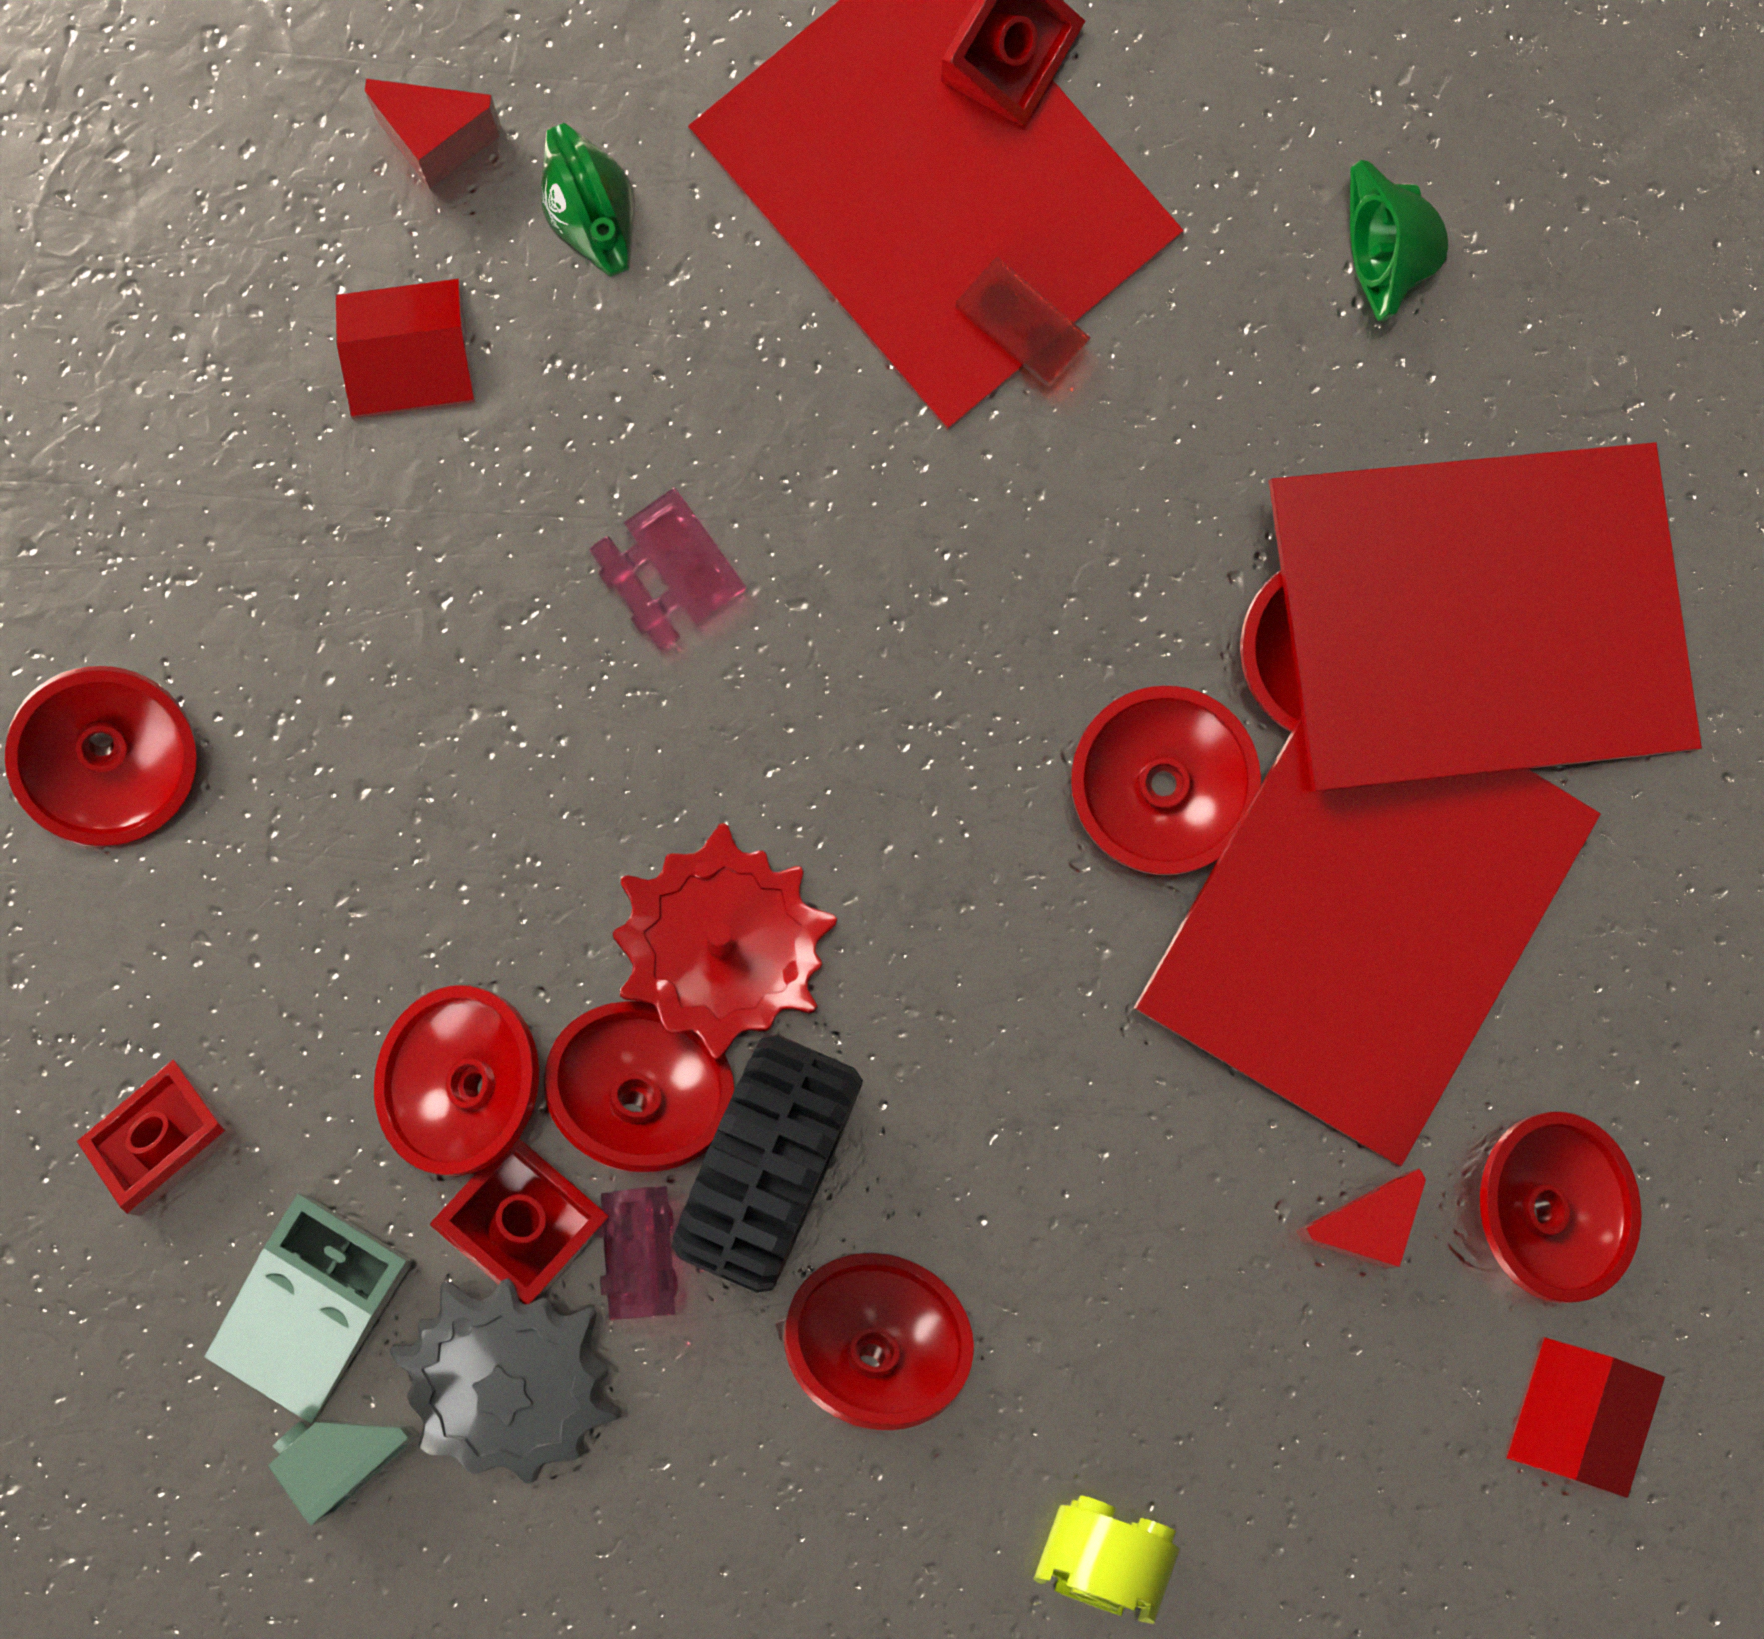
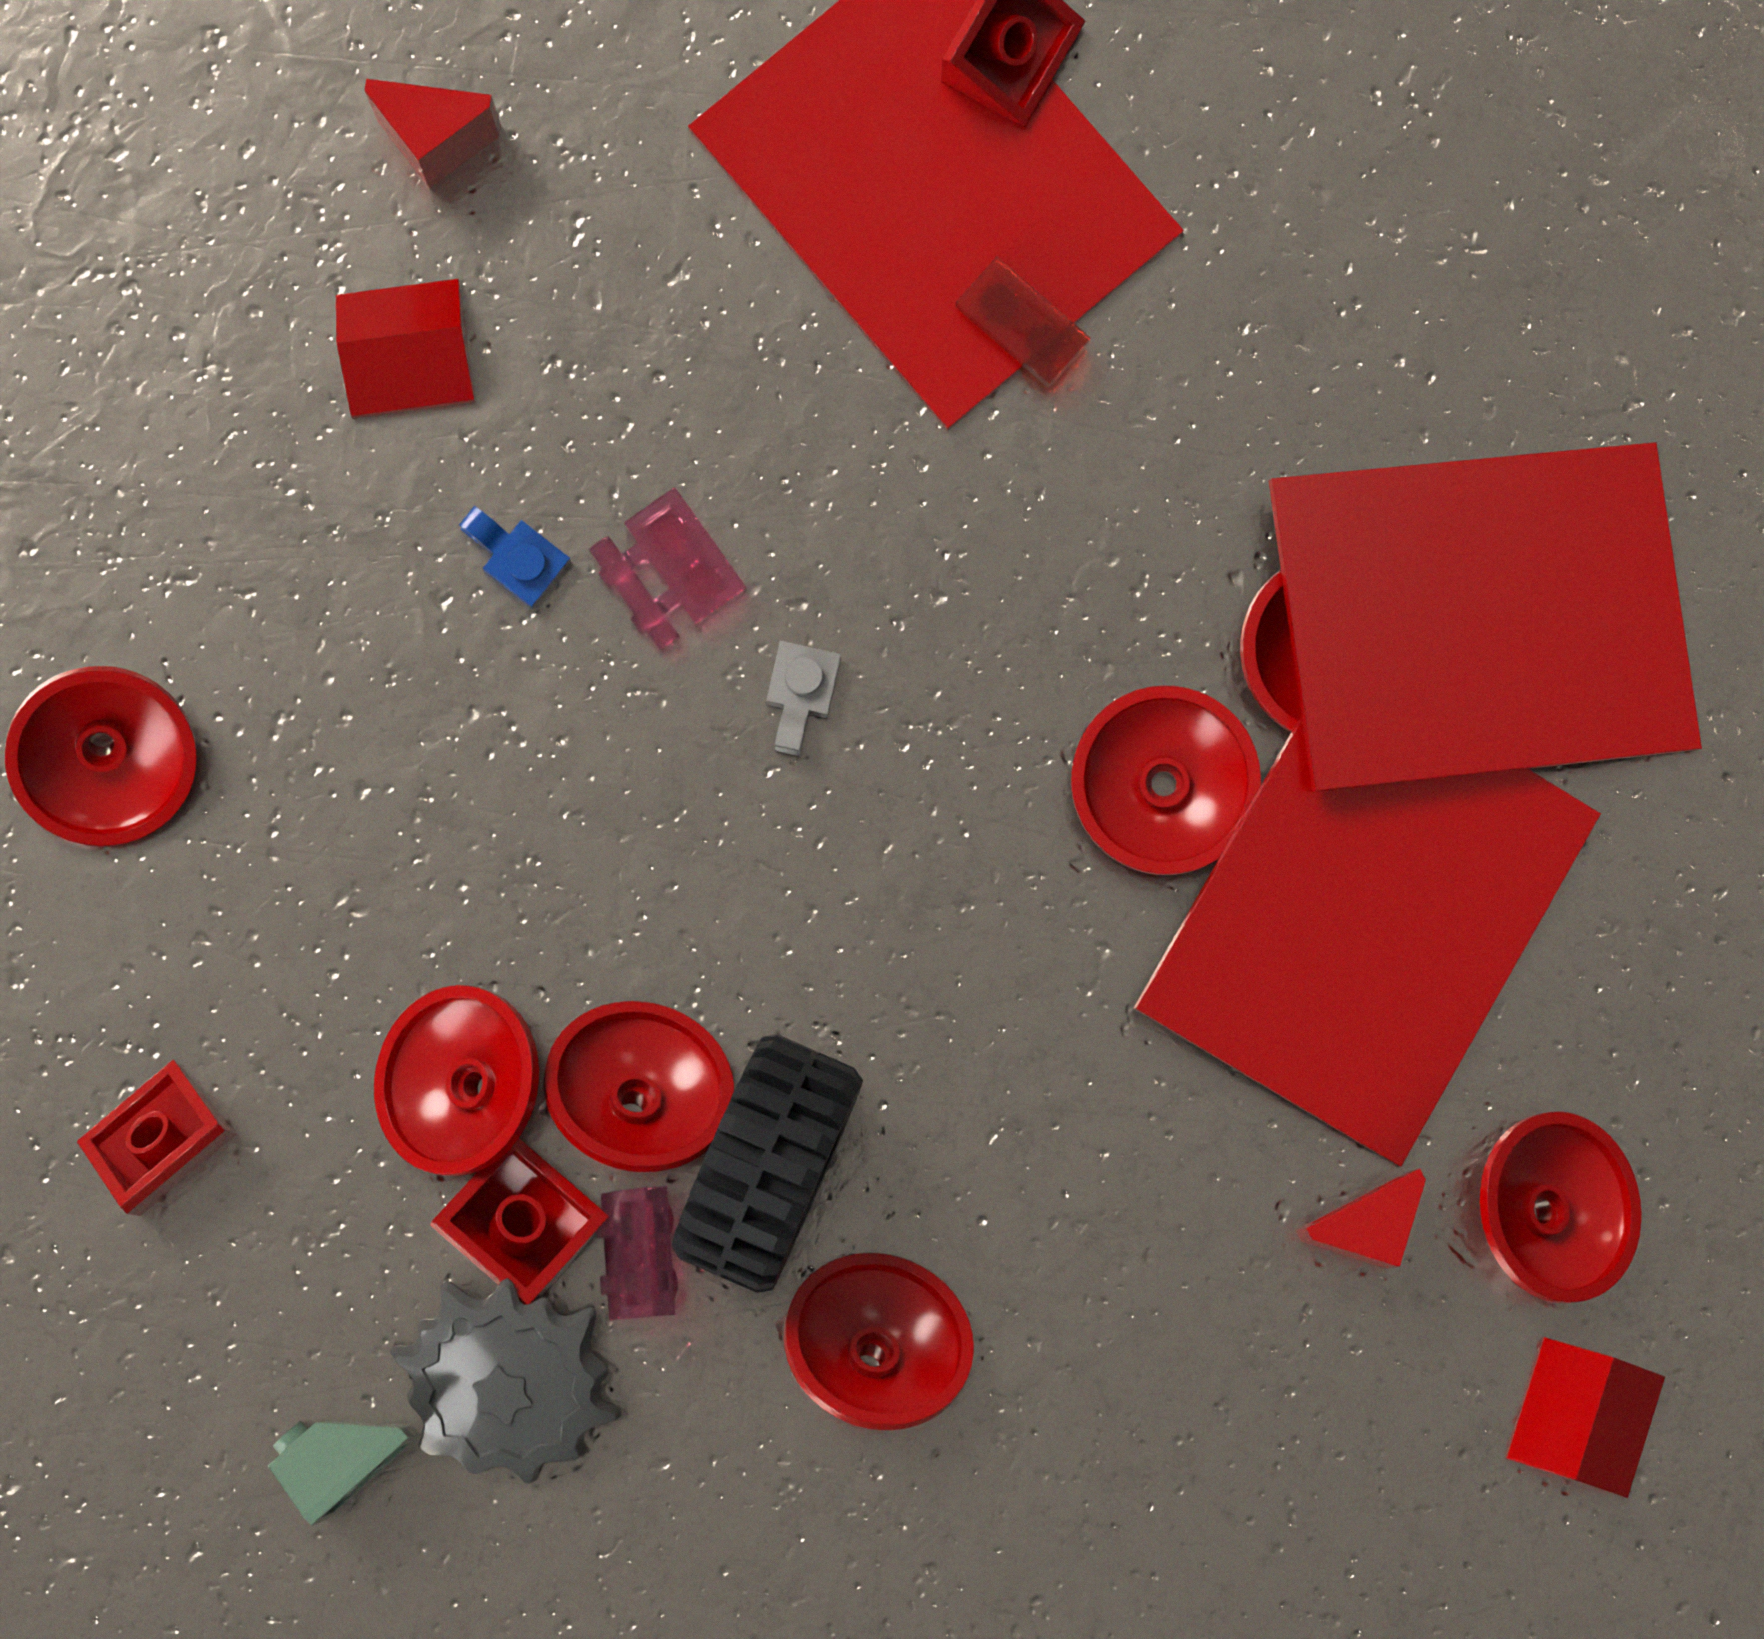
(307, 1307): slope -> none
(519, 560): none -> blue plate
(587, 199): green hat -> none
(721, 942): red piece -> none
(802, 687): none -> light grey plate
(1107, 1559): neon yellow brick -> none
(1393, 237): green hat -> none

